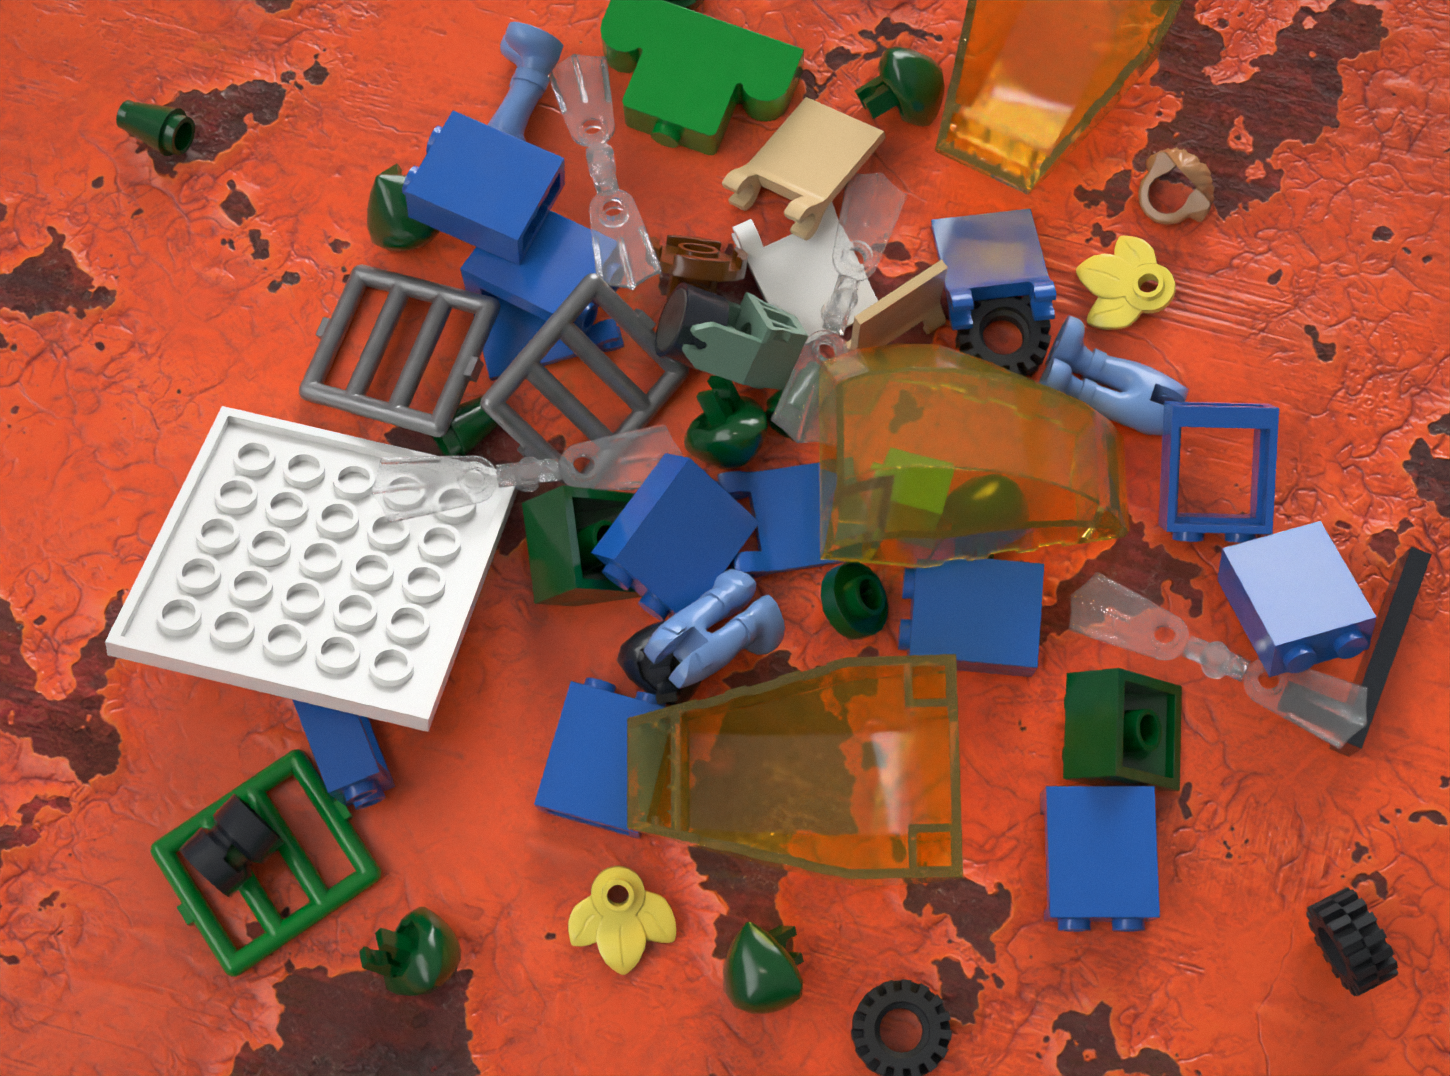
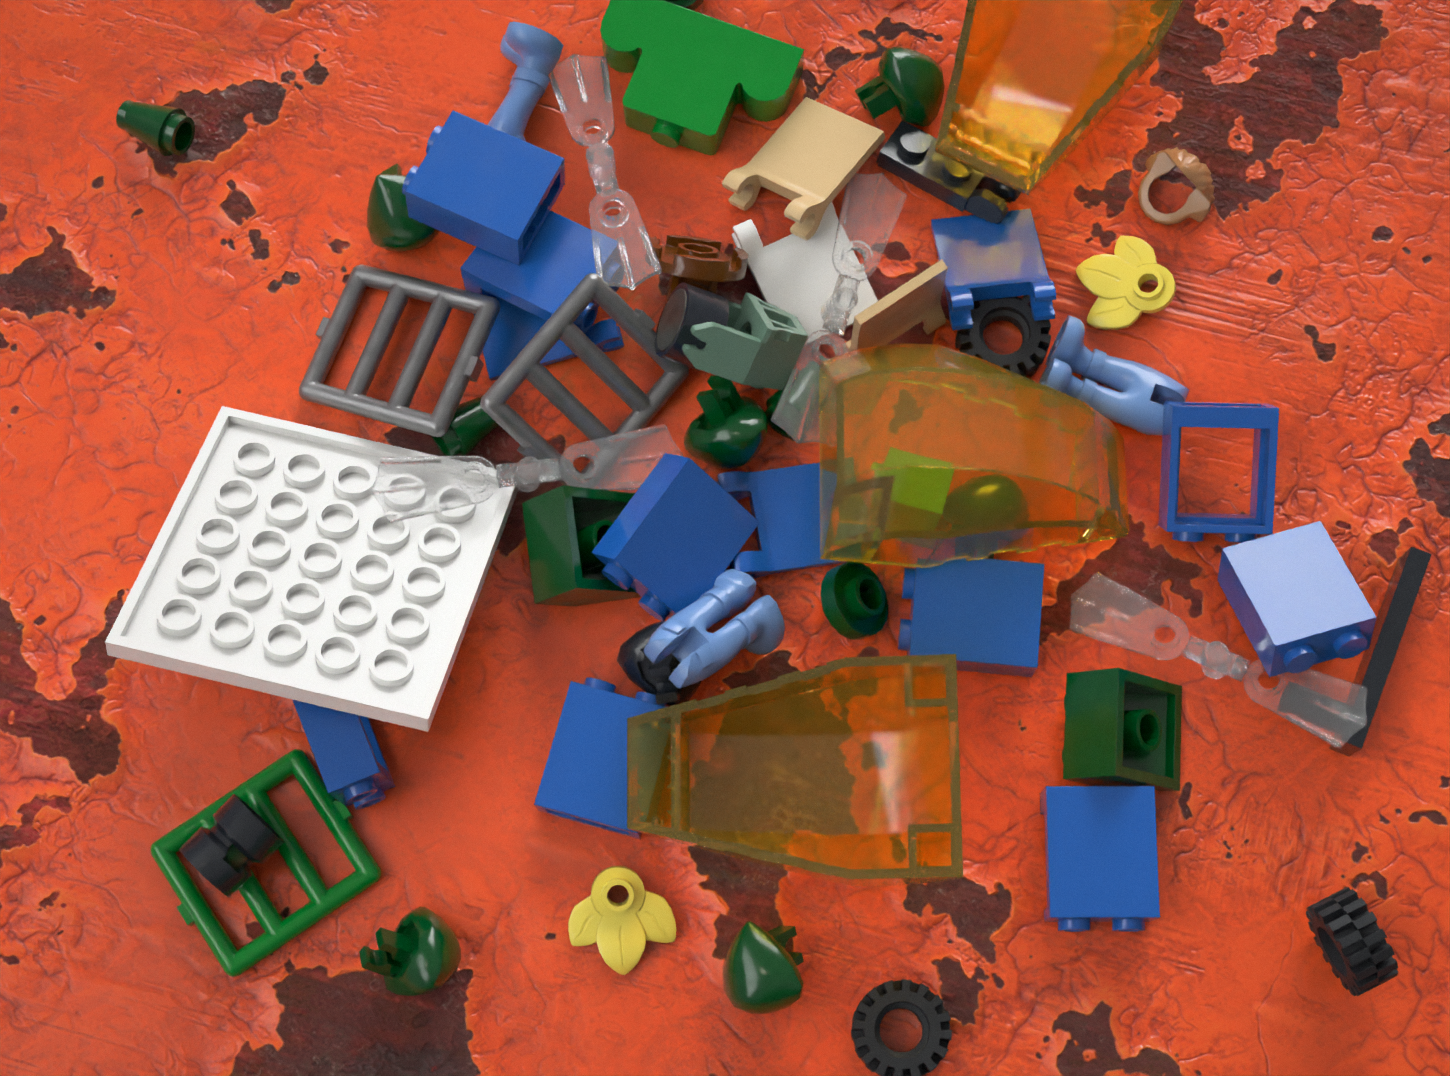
(913, 158): none -> black hinge

